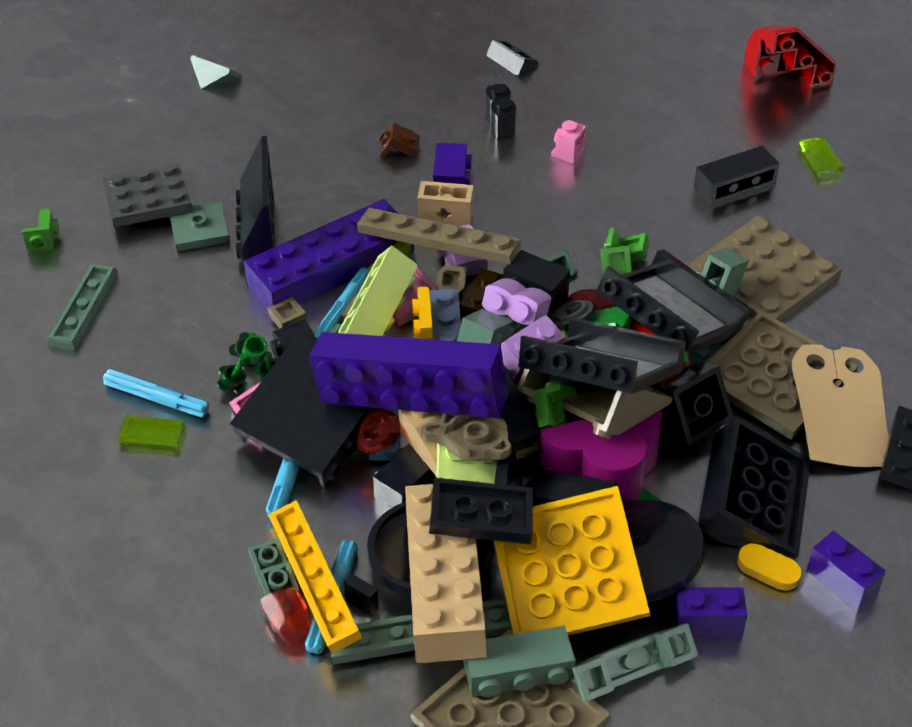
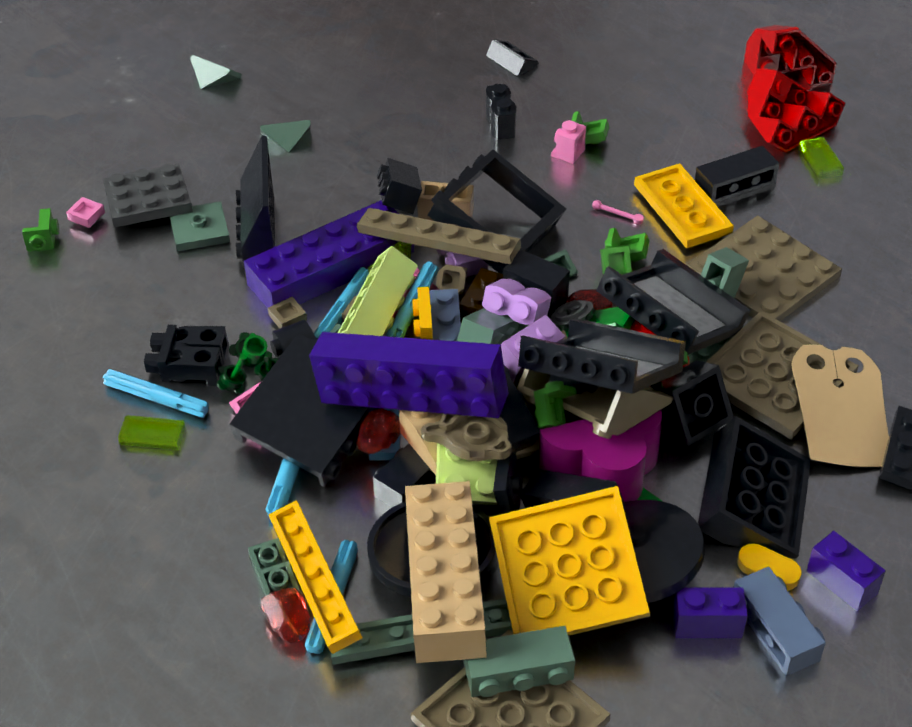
(82, 307): sand green tile -> none
(85, 212): none -> bright pink plate
(188, 353): none -> black hips
(286, 134): none -> sand green slope
(361, 594): black tile -> none
(399, 185): none -> black brick
(400, 139): reddish brown bracket -> none
(405, 313): none -> medium azure axle
(452, 164): dark purple brick -> none
(481, 511): black plate -> none
(511, 180): none -> black window
(595, 130): none -> bright green bracket
(633, 660): sand green slope -> none
(637, 218): none -> bright pink hinge
(683, 205): none -> yellow plate
(780, 622): none -> sand blue brick
(789, 112): none -> red brick

